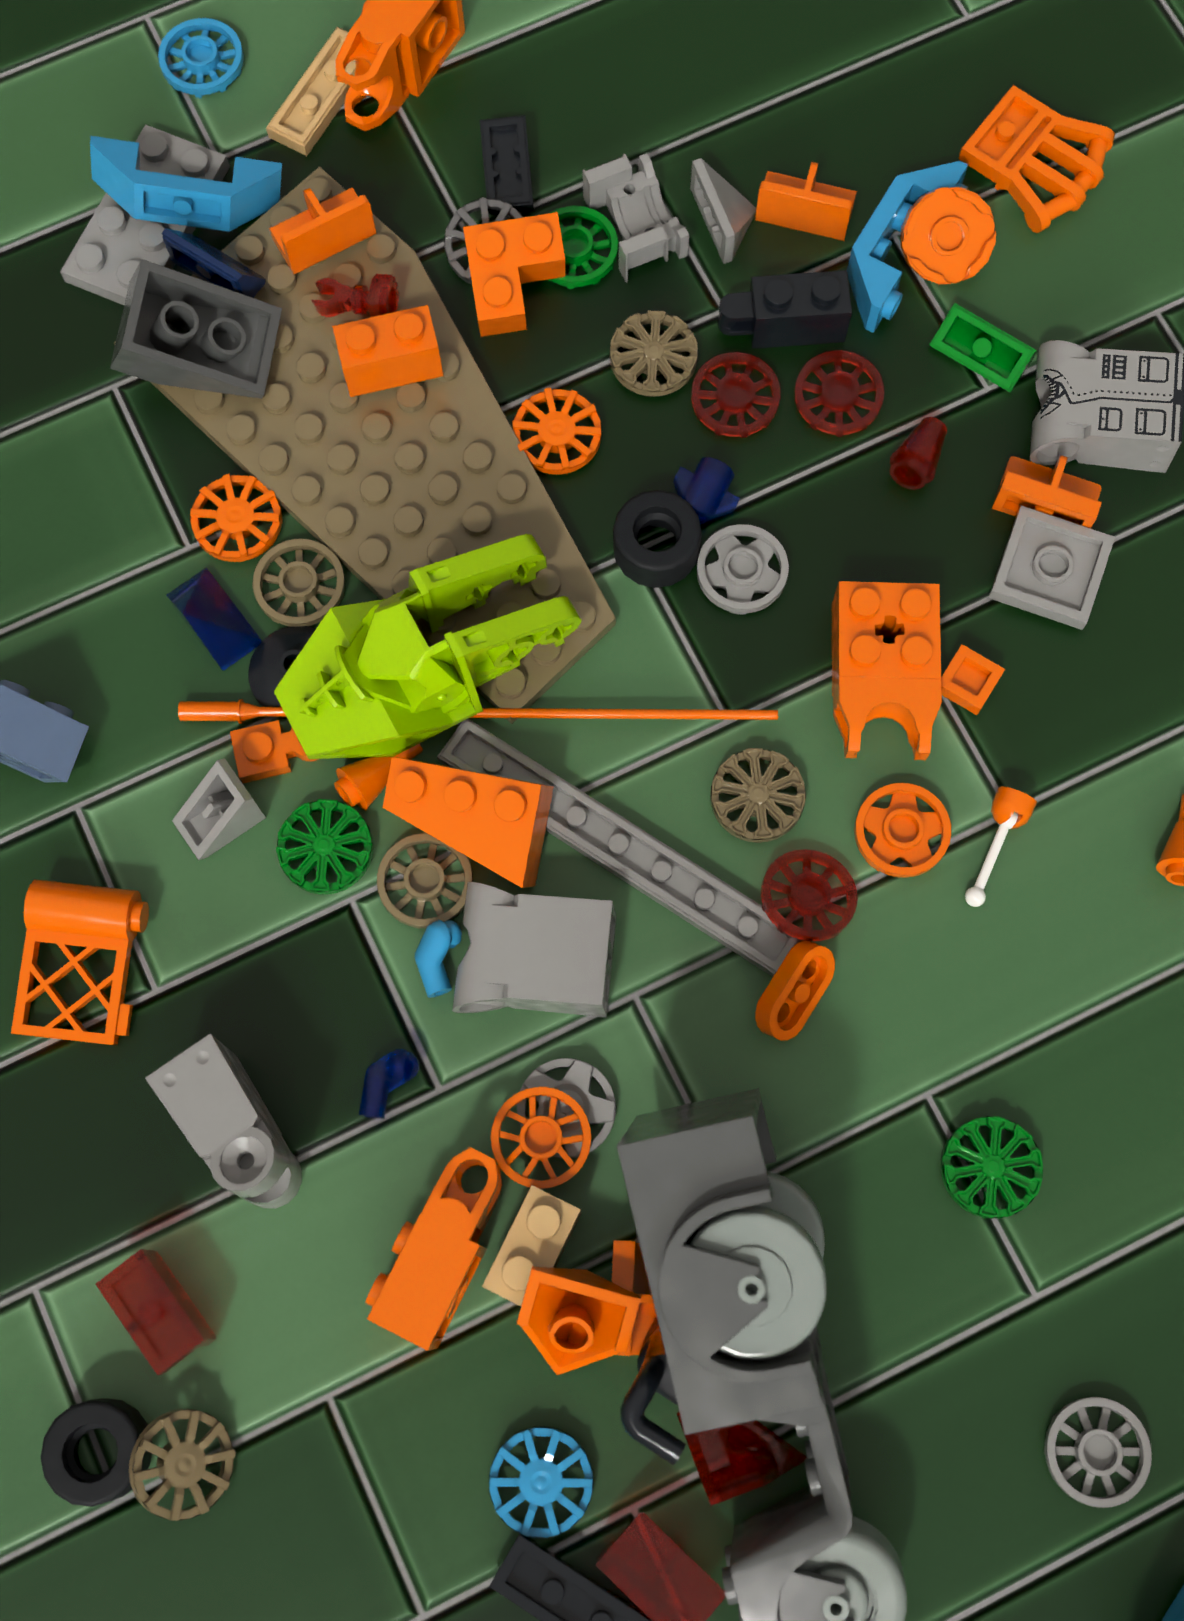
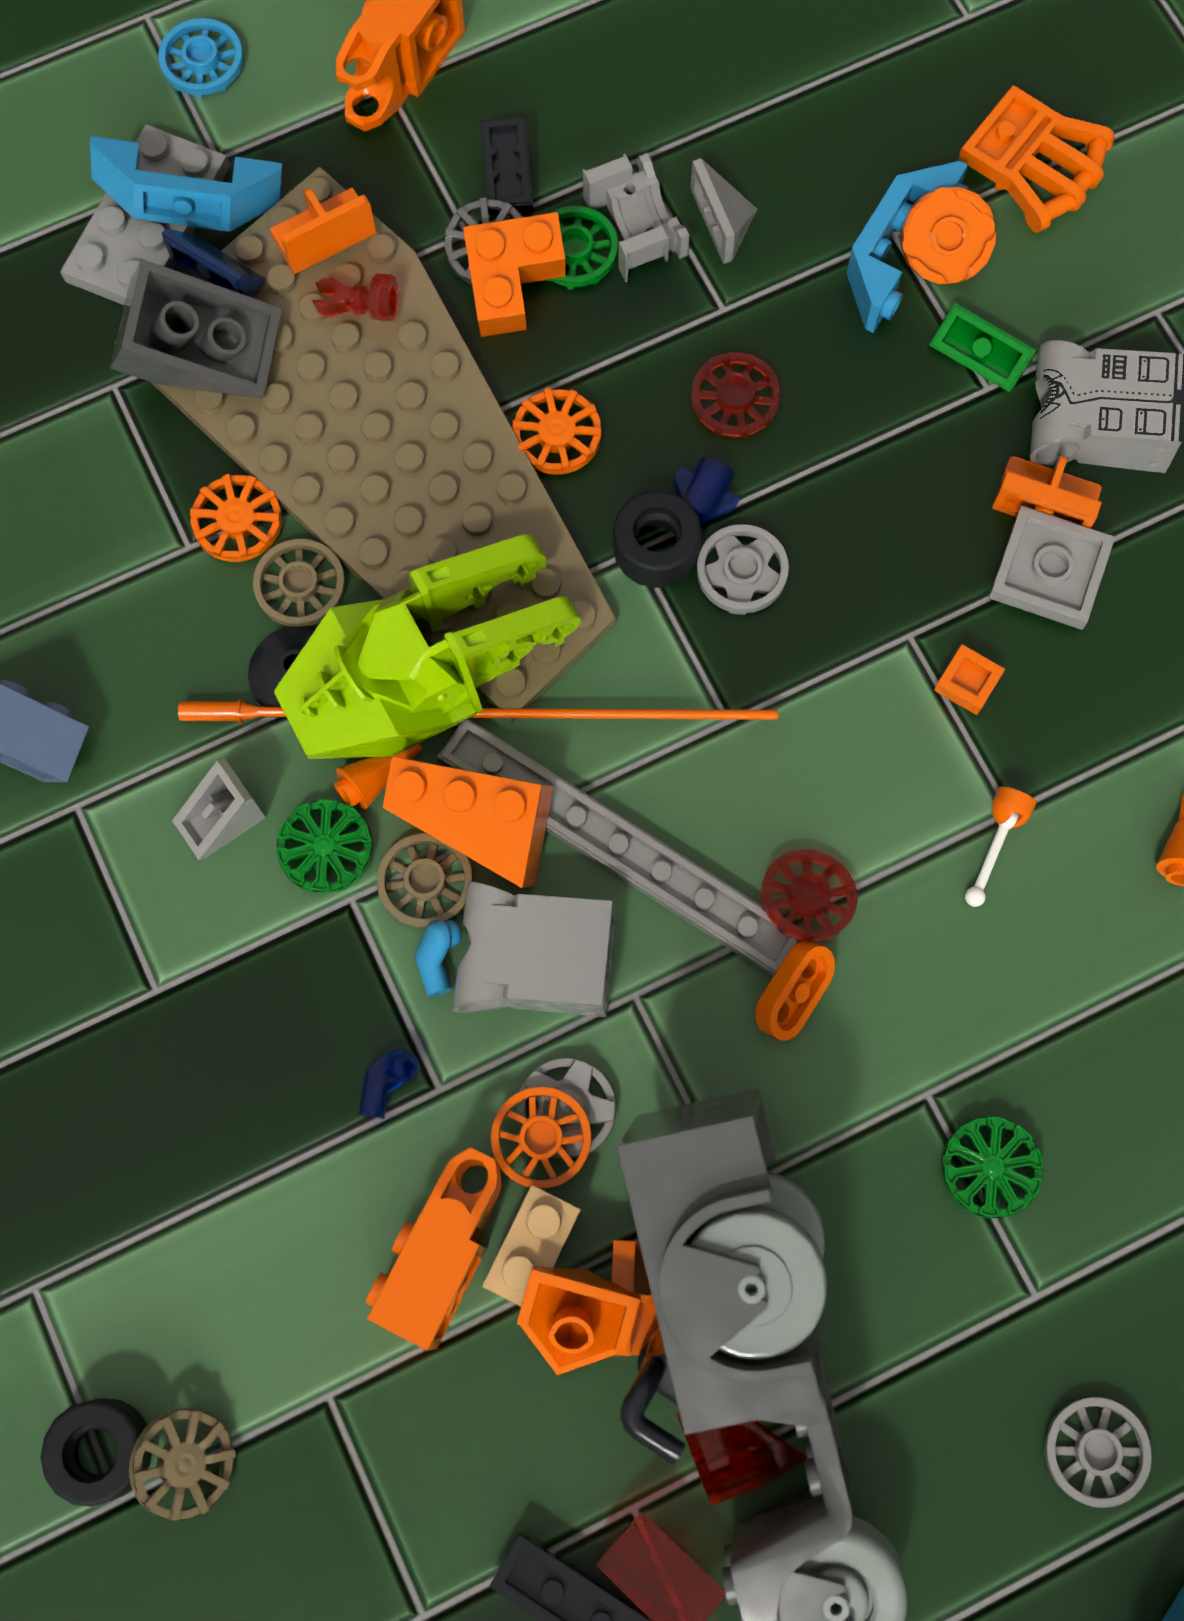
(82, 918): orange piece -> none
(155, 1310): clear red panel -> none
(214, 619): clear blue slope -> none
(228, 1123): light grey piece -> none
(265, 751): orange plate -> none
(313, 100): tan tile -> none
(388, 350): orange brick -> none
(541, 1482): dark azure wheel -> none
(653, 353): dark tan wheel -> none
(758, 795): dark tan wheel -> none
(789, 310): black brick -> none
(805, 204): orange panel -> none
(839, 393): clear red wheel -> none
(885, 678): orange brick -> none
(902, 830): orange wheel -> none
(919, 454): clear red cone -> none

